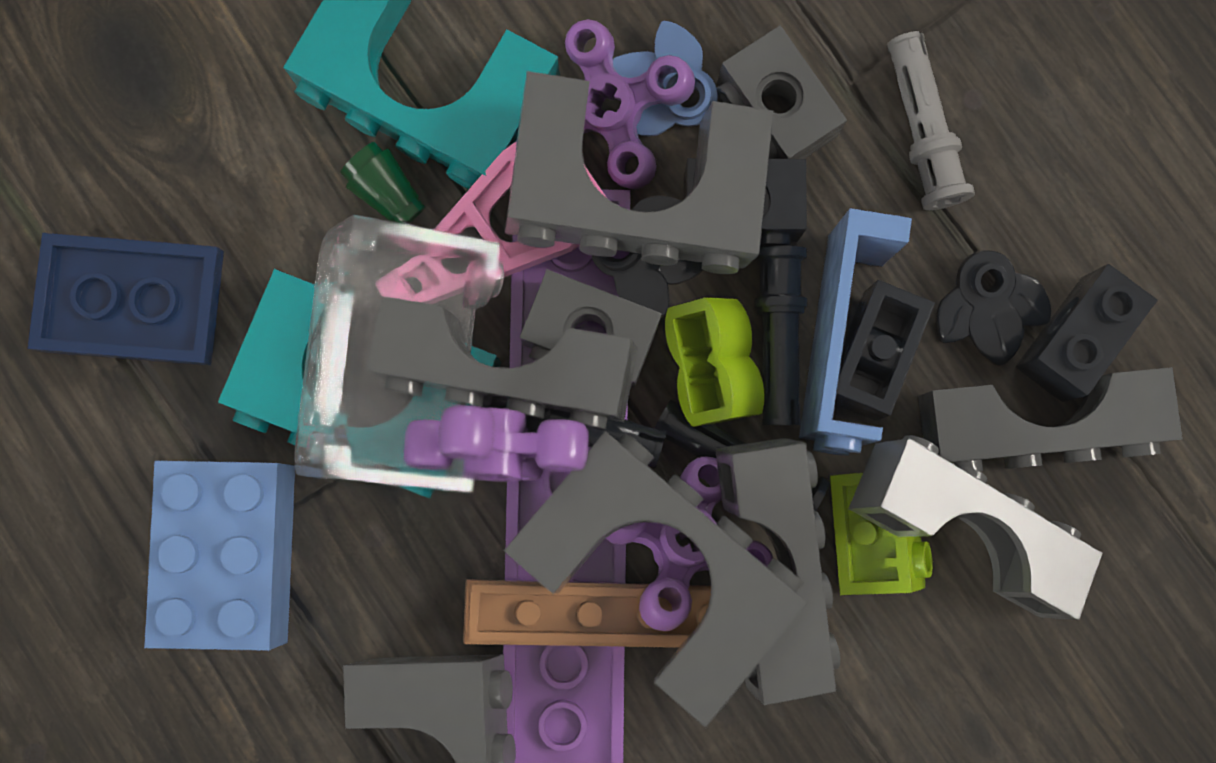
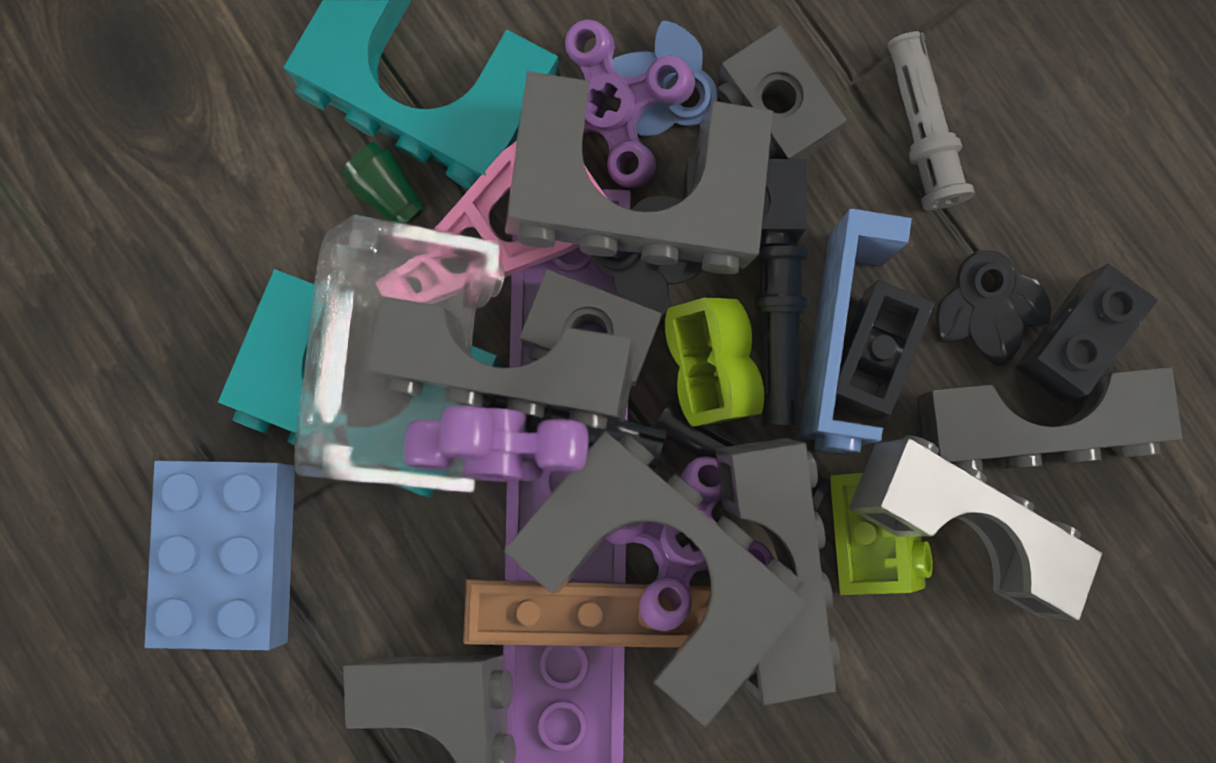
(126, 299): dark blue plate -> none

